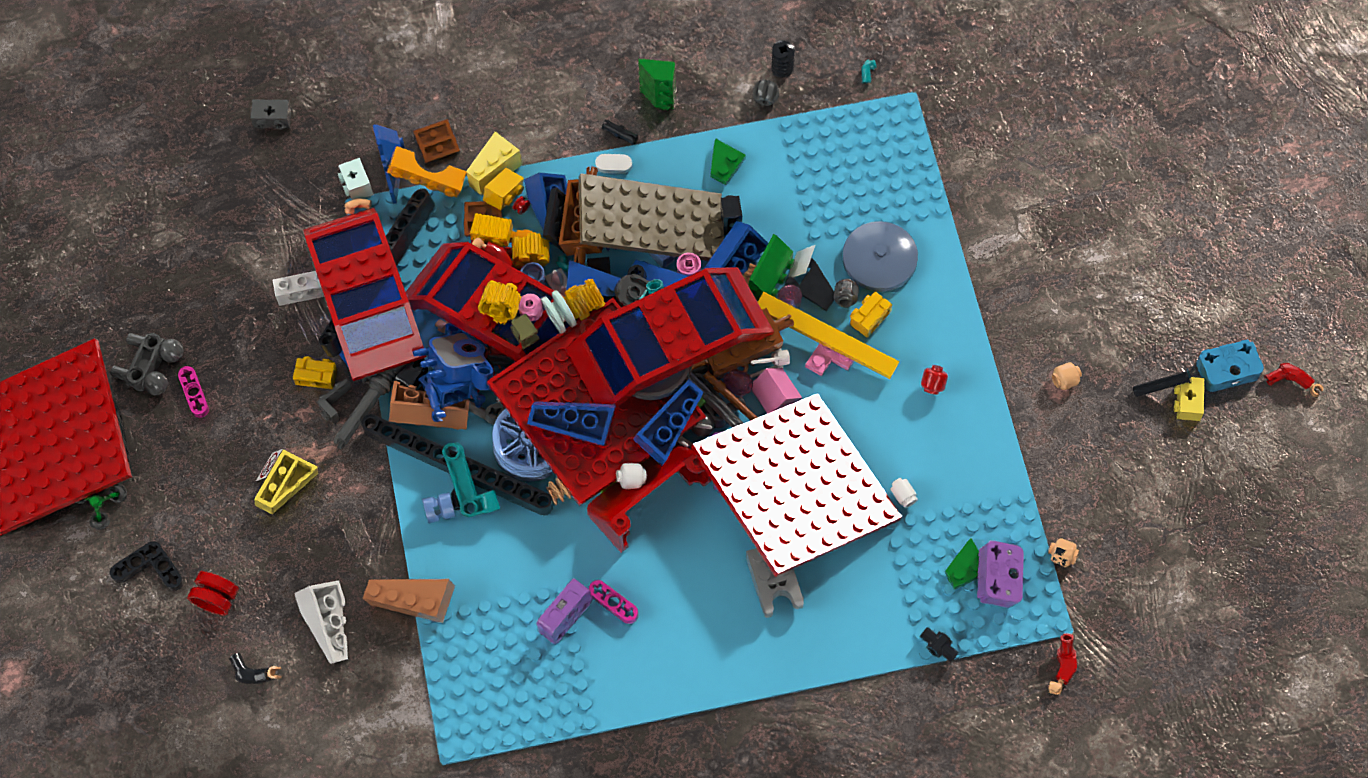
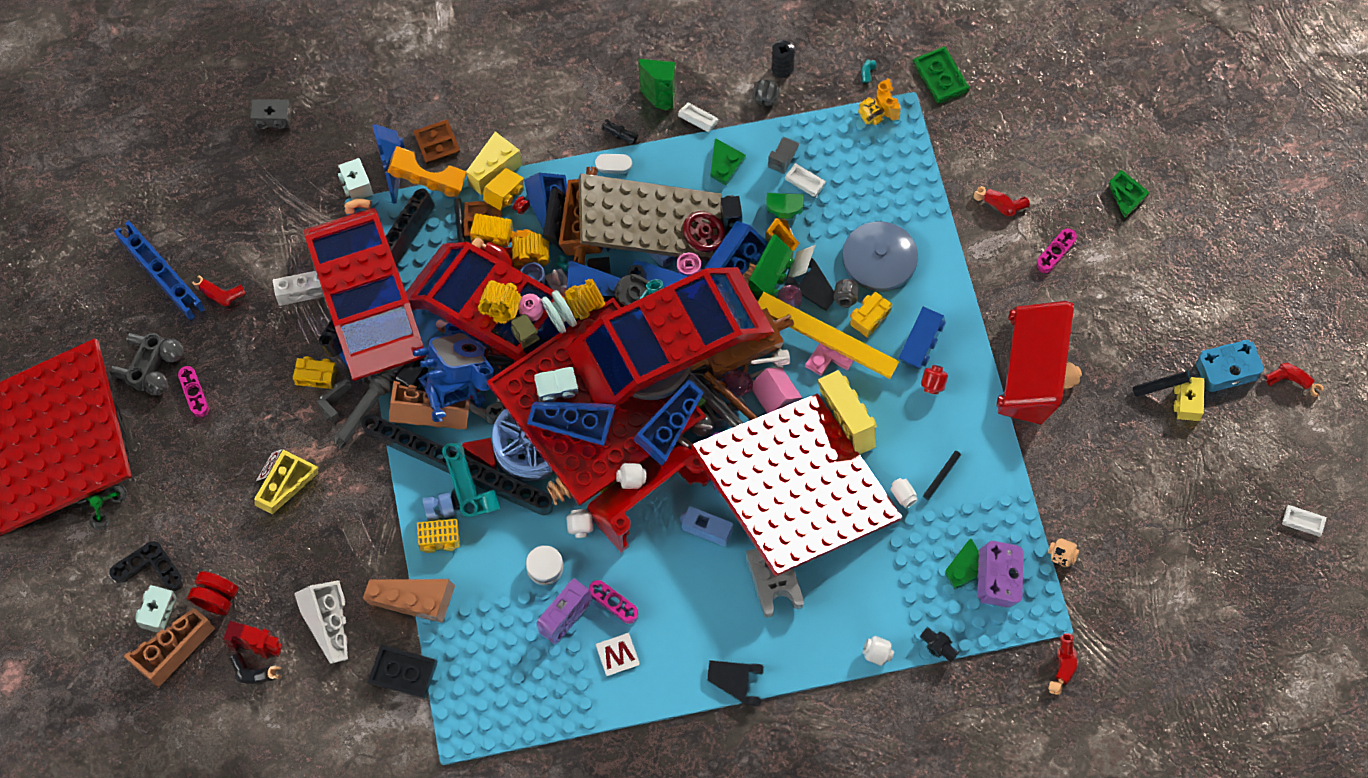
(158, 618): none -> light aqua brick
(166, 278): none -> blue piece
(170, 647): none -> nougat wedge
(217, 294): none -> red arm
(252, 639): none -> red hips
(402, 672): none -> black plate
(438, 535): none -> yellow brick
(459, 219): none -> black bar
(481, 451): none -> red slope
(544, 565): none -> white head
(556, 384): none -> light aqua brick
(579, 523): none -> white head
(617, 654): none -> white sticker
(698, 117): none -> white tile
(706, 526): none -> medium blue brick
(714, 222): none -> dark red plate
(733, 679): none -> black flag
(781, 228): none -> light orange slope
(783, 155): none -> dark grey bracket
(784, 205): none -> green tile
(805, 180): none -> white tile
(848, 411): none -> light yellow wedge
(871, 111): none -> yellow head
(878, 650): none -> white head
(887, 102): none -> light orange cylinder
(922, 338): none -> blue wedge
(941, 75): none -> green tile
(941, 475): none -> black bar
(1001, 201): none -> red arm
(1037, 361): none -> red windscreen
(1057, 242): none -> dark pink beam
(1127, 192): none -> green wing
(1304, 520): none -> white tile

